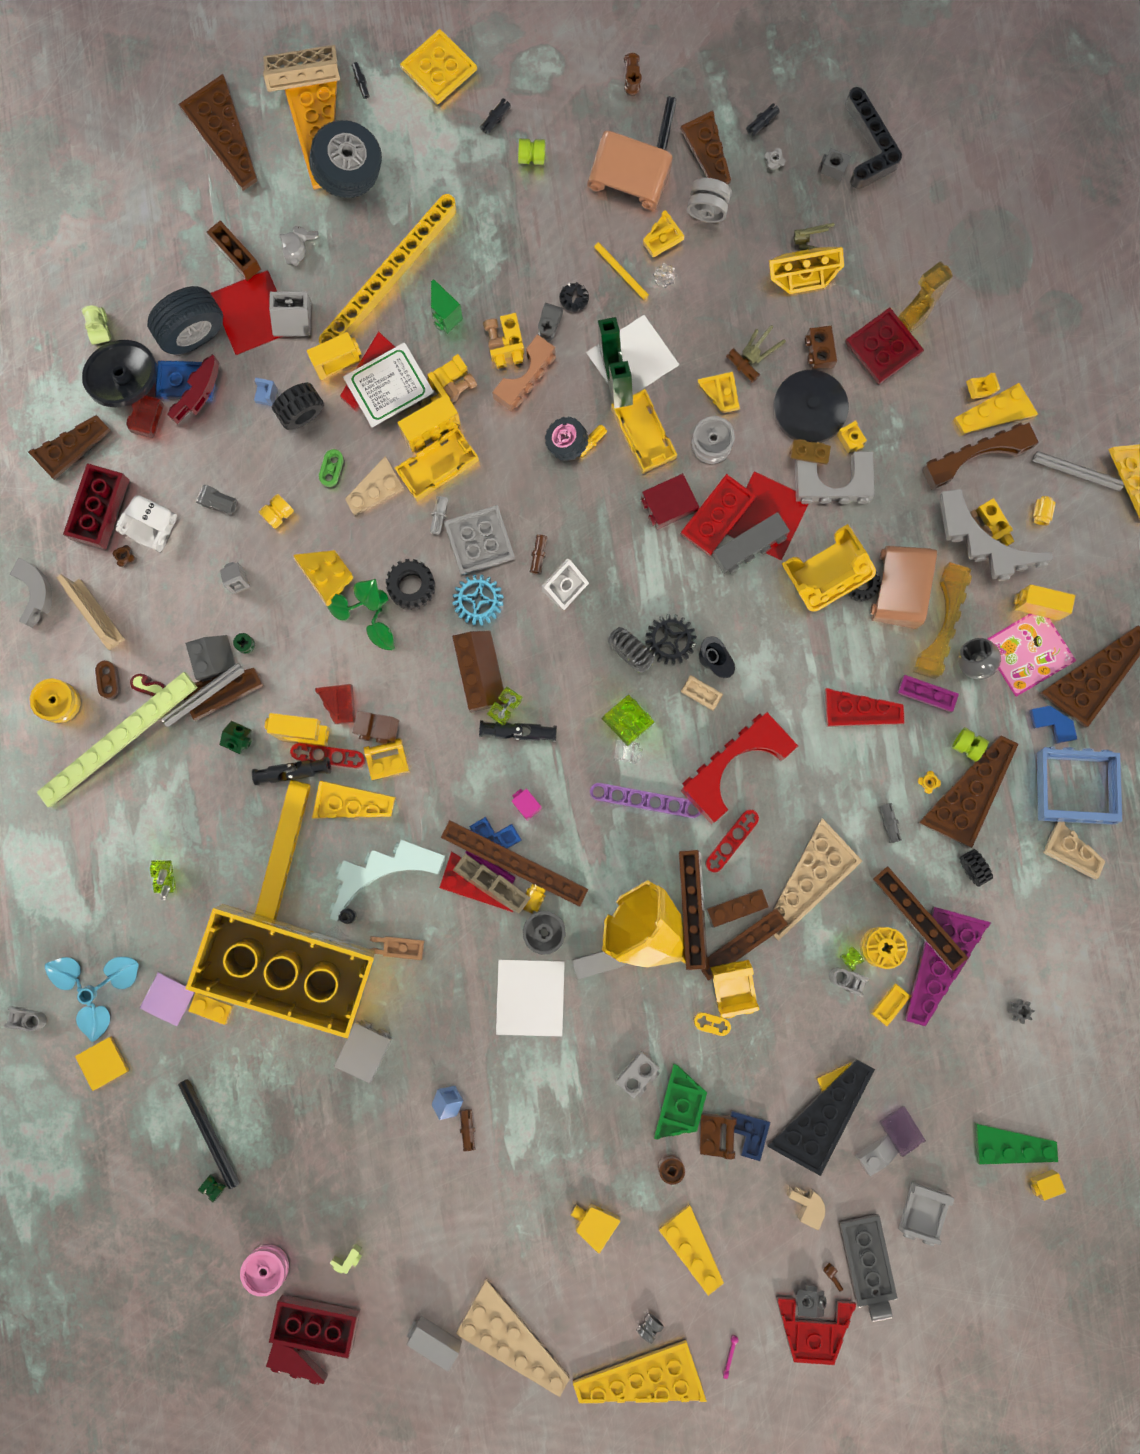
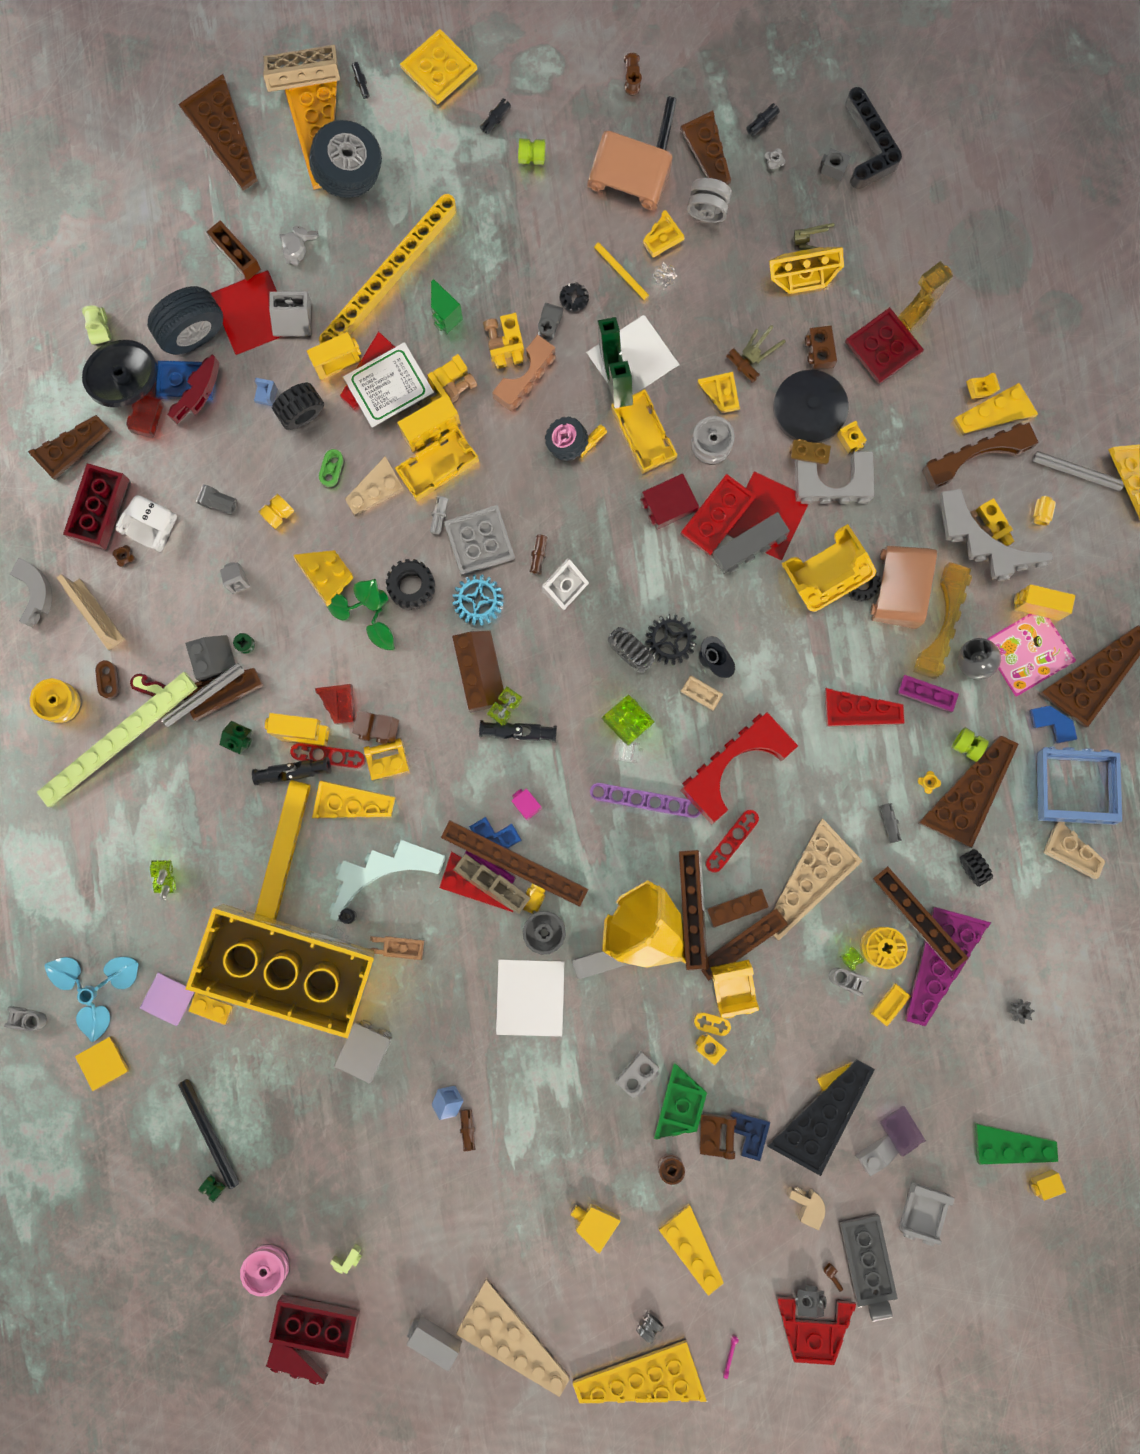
(718, 1051): none -> yellow brick

